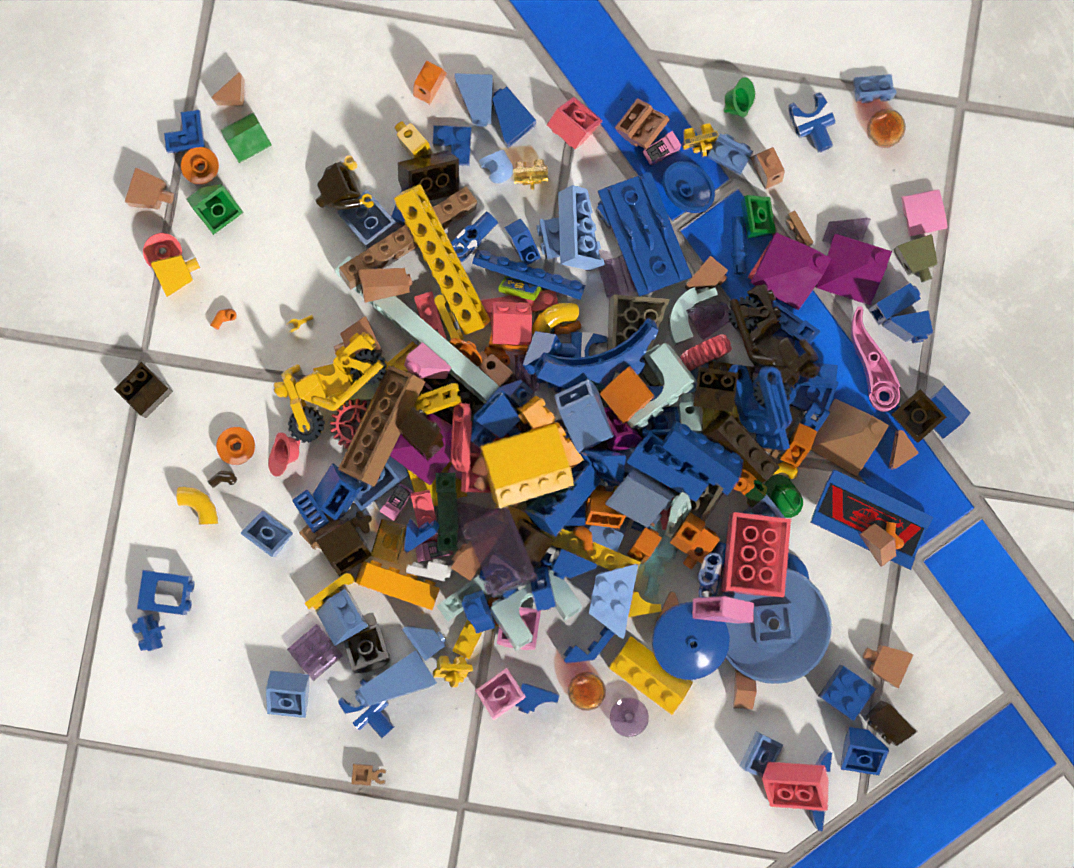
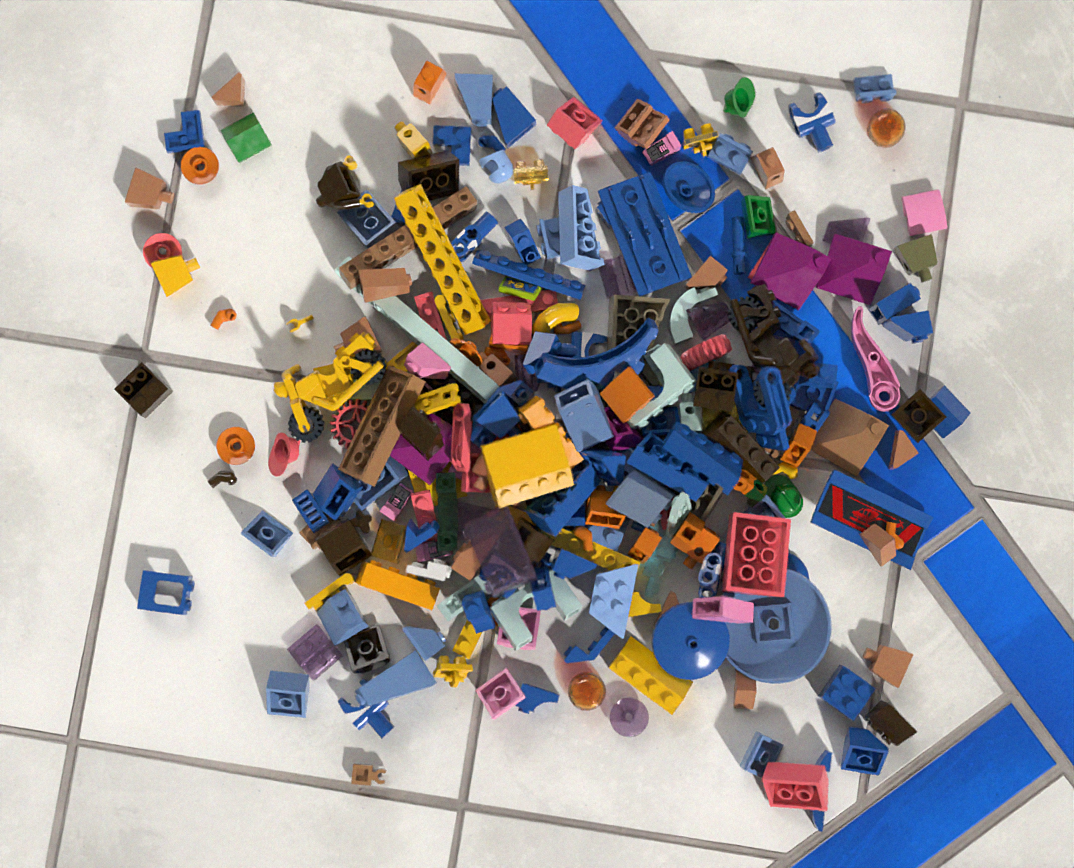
(150, 631): blue hips -> none
(200, 502): yellow cylinder -> none
(214, 207): green slope -> none
(490, 141): none -> blue arm

